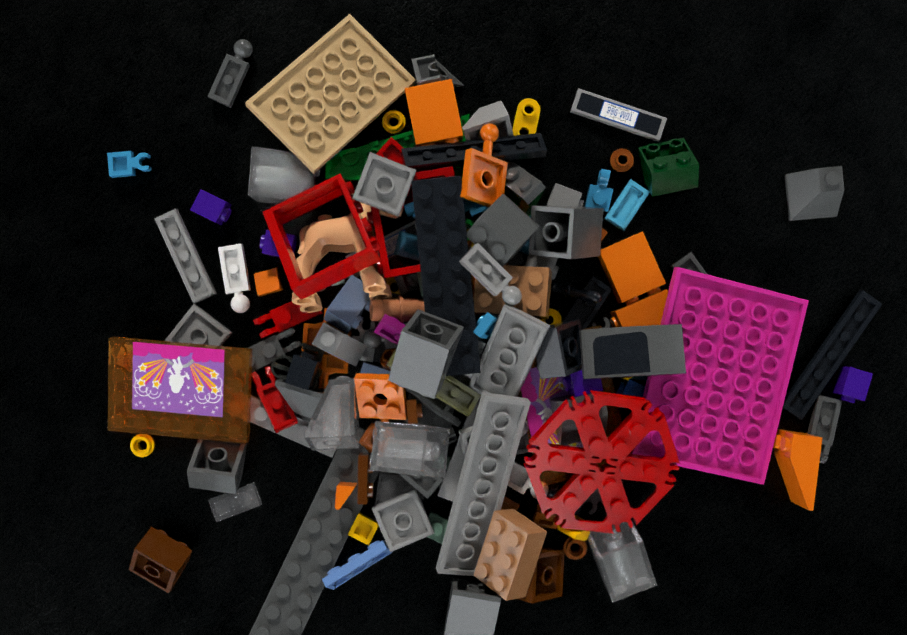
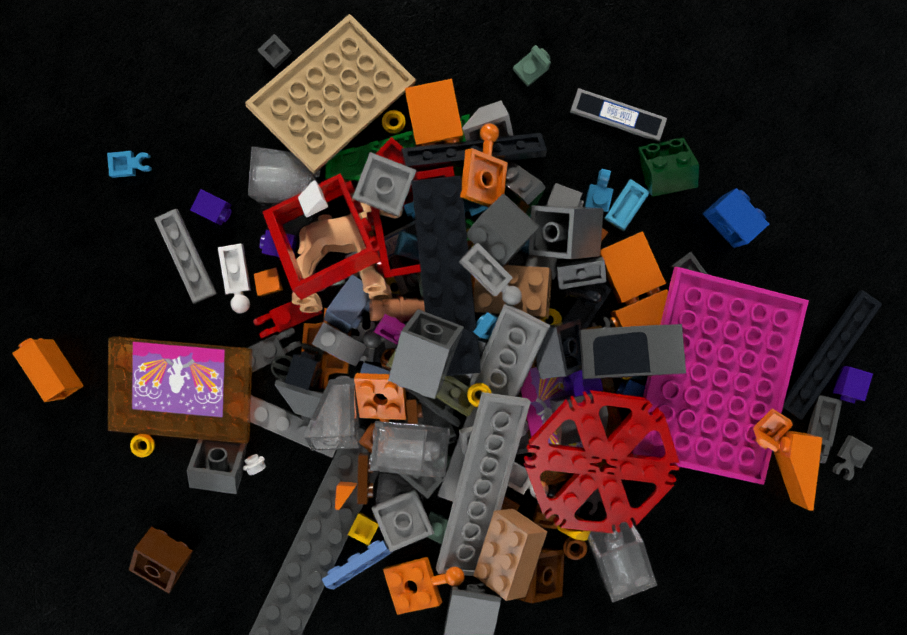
(47, 369): none -> orange brick
(199, 328): light grey tile -> none
(230, 504): clear plate -> none
(231, 74): dark grey plate -> none
(254, 464): none -> white plate
(275, 51): none -> dark grey plate
(275, 405): red hinge -> none
(312, 199): none -> white slope
(421, 573): none -> orange plate
(429, 70): dark grey slope -> none
(472, 390): none -> yellow plate
(524, 120): yellow plate -> none
(532, 65): none -> sand green bracket
(581, 273): none -> dark grey plate
(618, 166): dark orange plate -> none
(736, 218): none -> blue brick
(771, 429): none -> orange bracket
(814, 193): dark grey slope -> none
(853, 454): none -> dark grey plate

